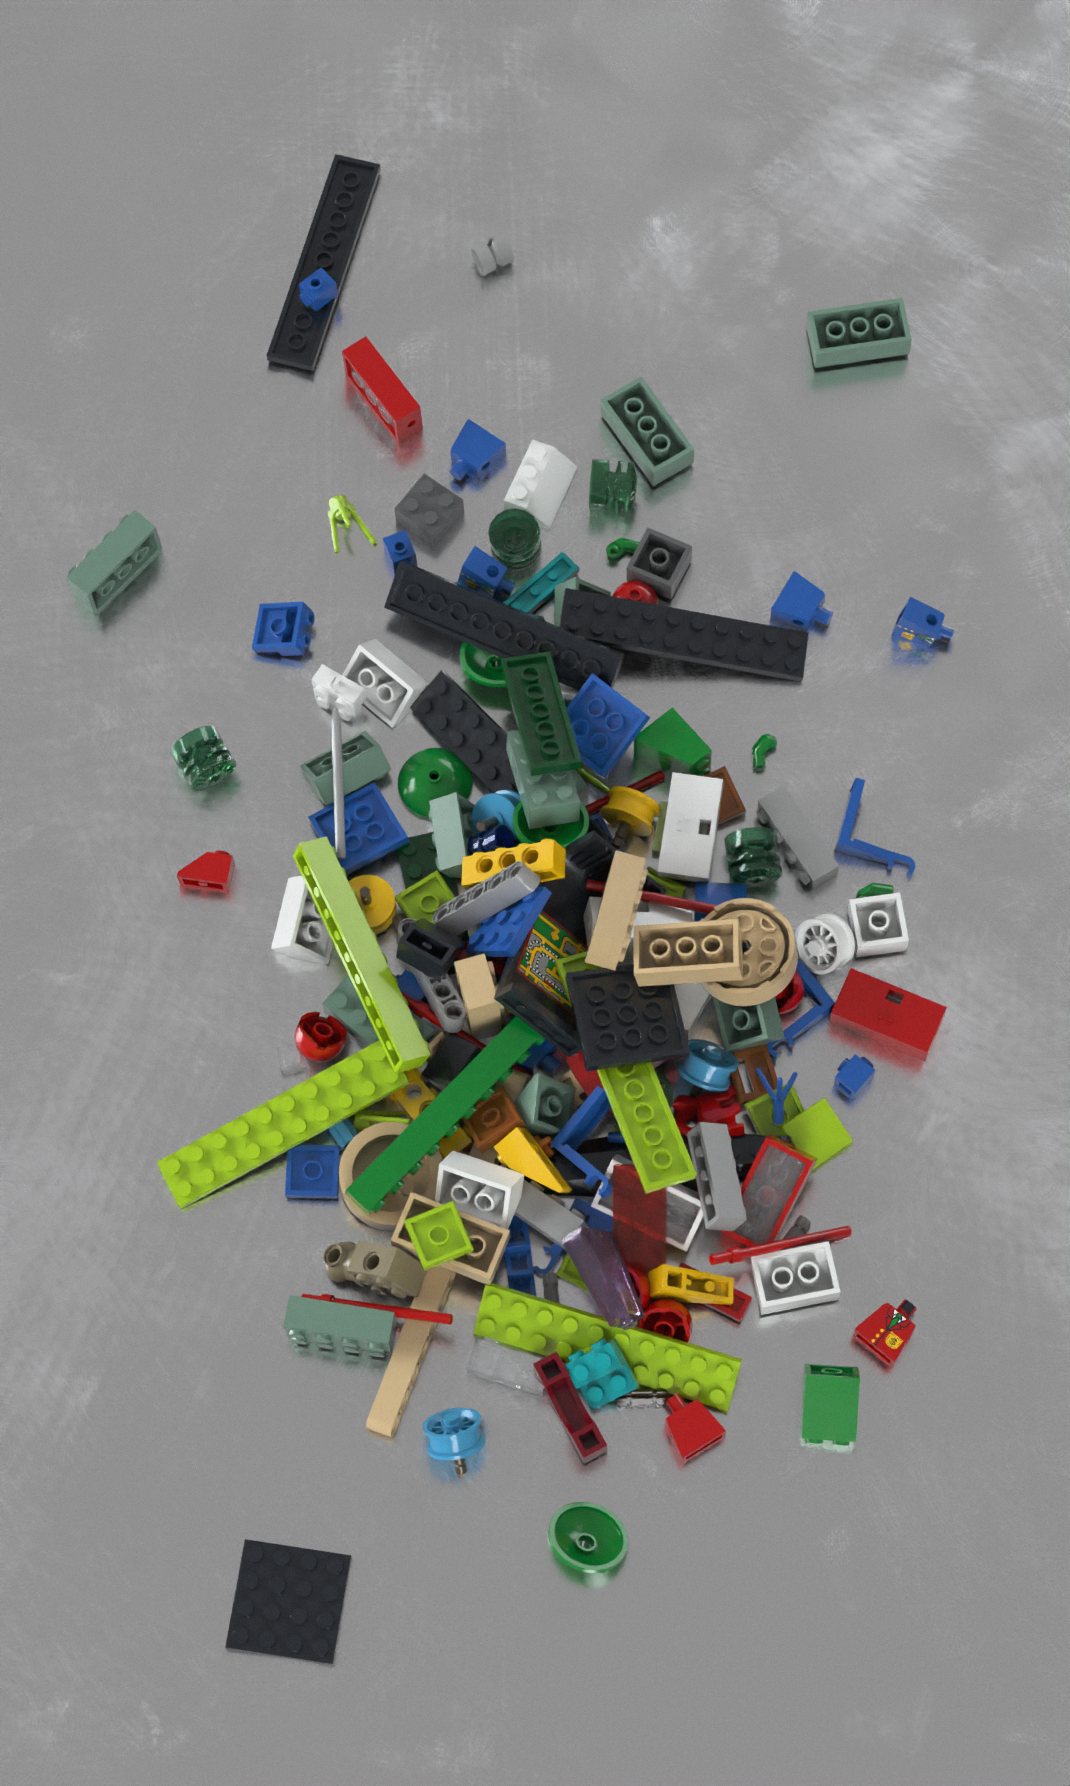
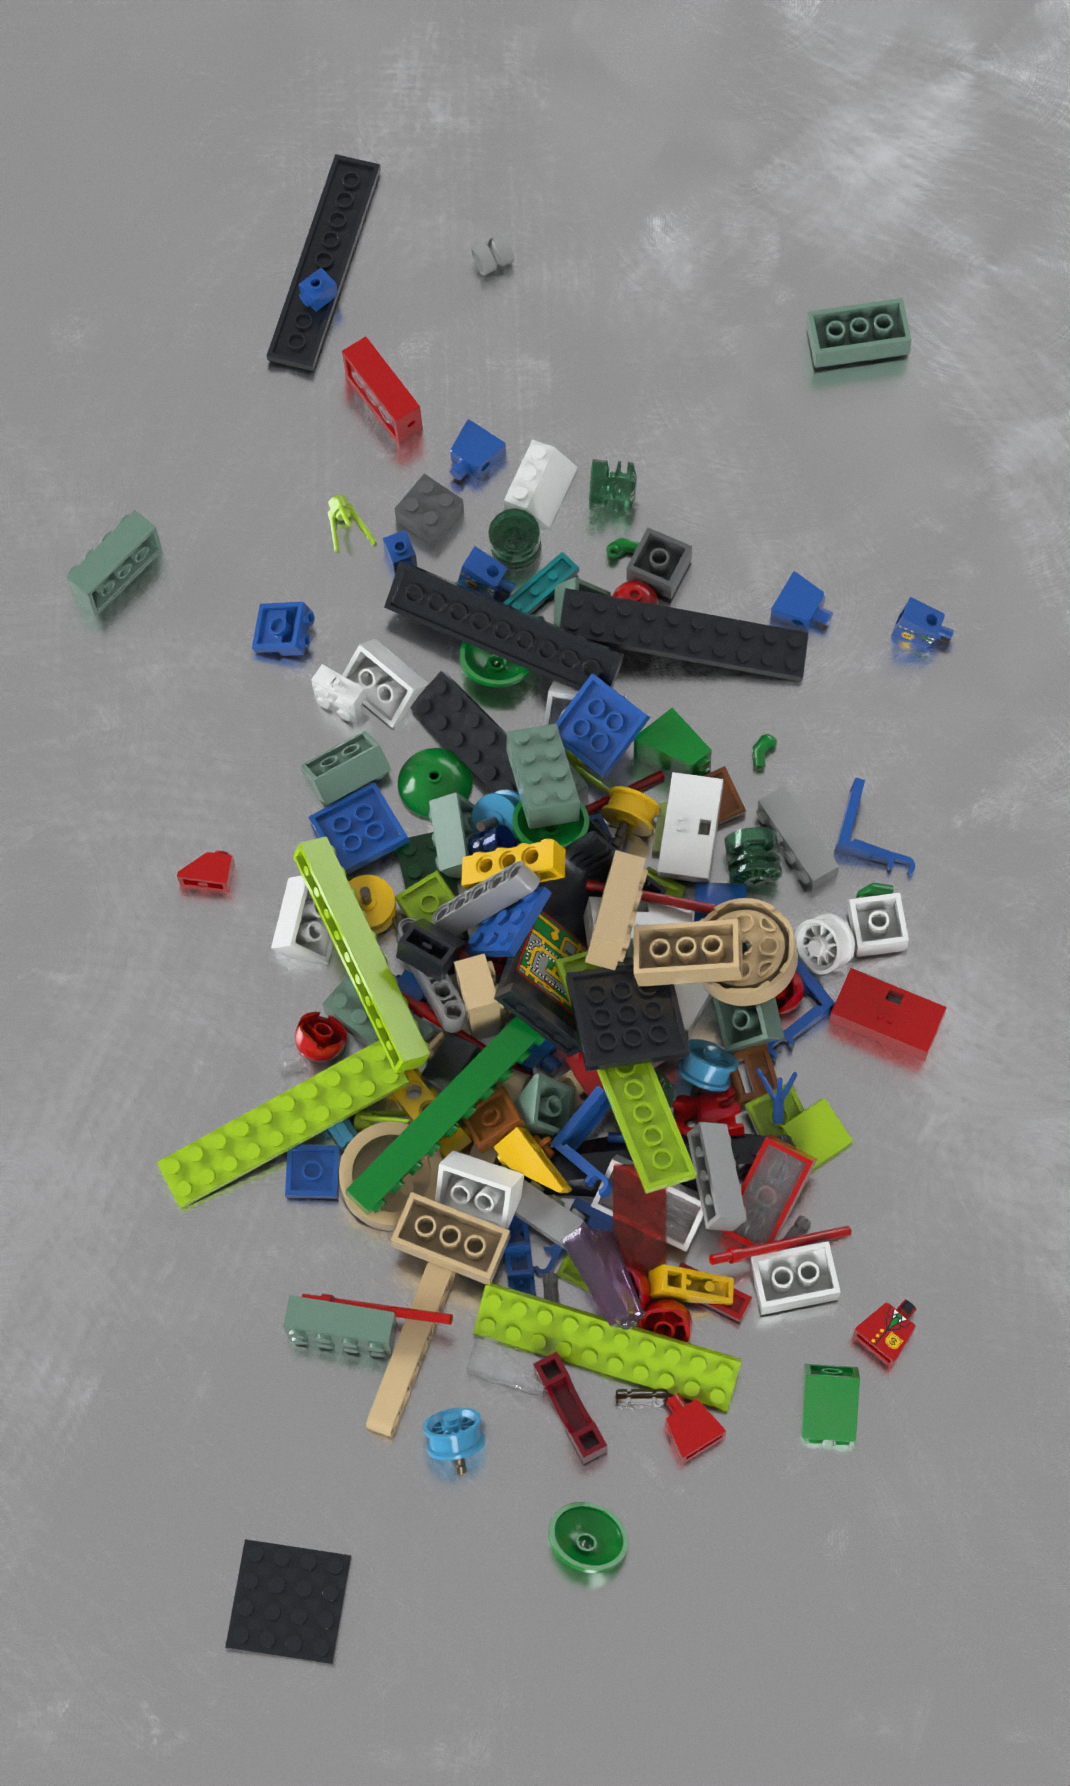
(203, 758): clear green wheel -> none
(338, 790): light grey piece -> none
(375, 1266): dark tan brick -> none
(438, 1235): lime tile -> none
(540, 714): dark green plate -> none
(601, 1373): teal plate -> none
(647, 431): sand green brick -> none
(854, 1075): blue brick -> none

